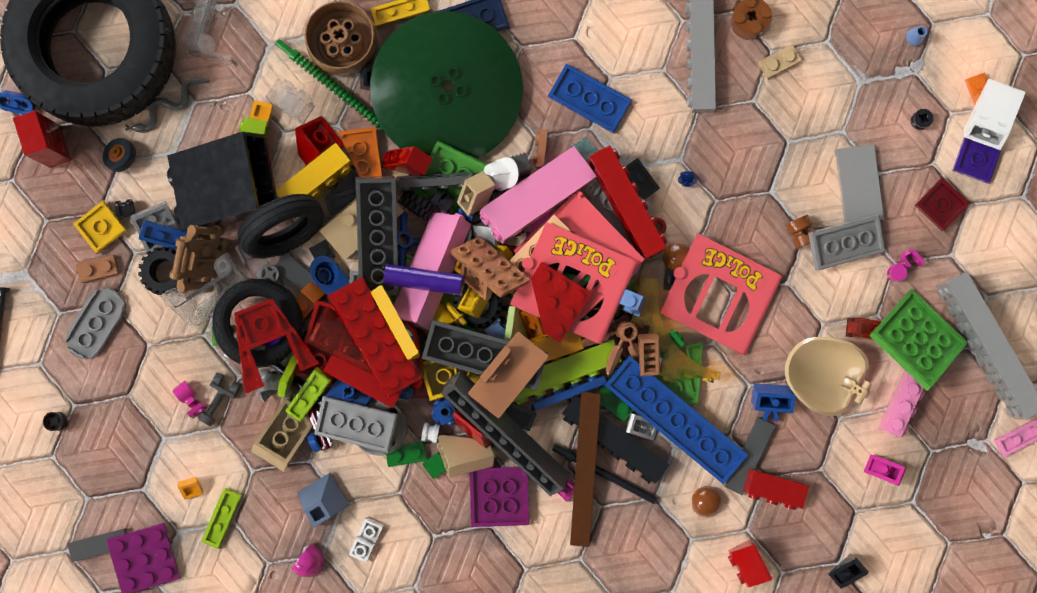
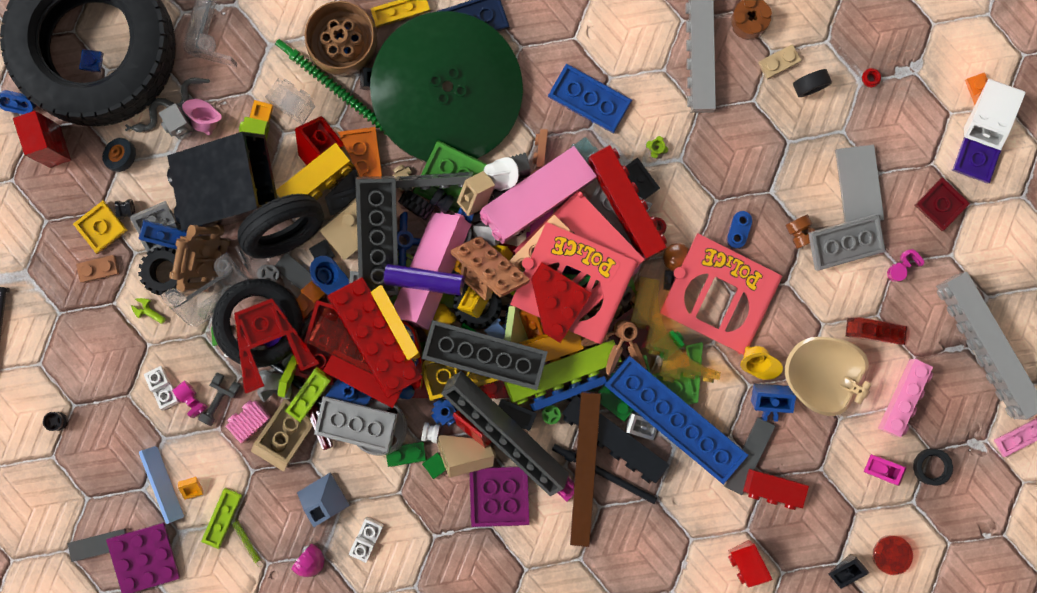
(91, 60): none -> clear blue plate
(95, 323): light grey tile -> none
(147, 310): none -> lime bar
(161, 388): none -> white slope
(161, 484): none -> light blue slope
(176, 122): none -> light grey brick
(202, 115): none -> bright pink piece
(246, 542): none -> lime piece
(248, 421): none -> bright pink brick
(314, 442): blue tile -> none
(407, 160): red slope -> none
(459, 318): yellow piece -> none
(508, 374): nougat bracket -> none
(551, 414): none -> bright green wheel
(632, 302): medium blue brick -> none
(654, 340): nougat slope -> none
(657, 142): none -> lime plate
(687, 178): clear blue plate -> none
(706, 501): dark orange hair -> none
(739, 229): none -> blue plate
(760, 363): none -> yellow piece
(812, 83): none -> black tyre
(873, 72): none -> red plate
(892, 555): none -> clear red tile
(916, 35): medium blue cone -> none
(918, 122): black wheel -> none
(918, 339): bright green plate -> none
(948, 467): none -> black tyre

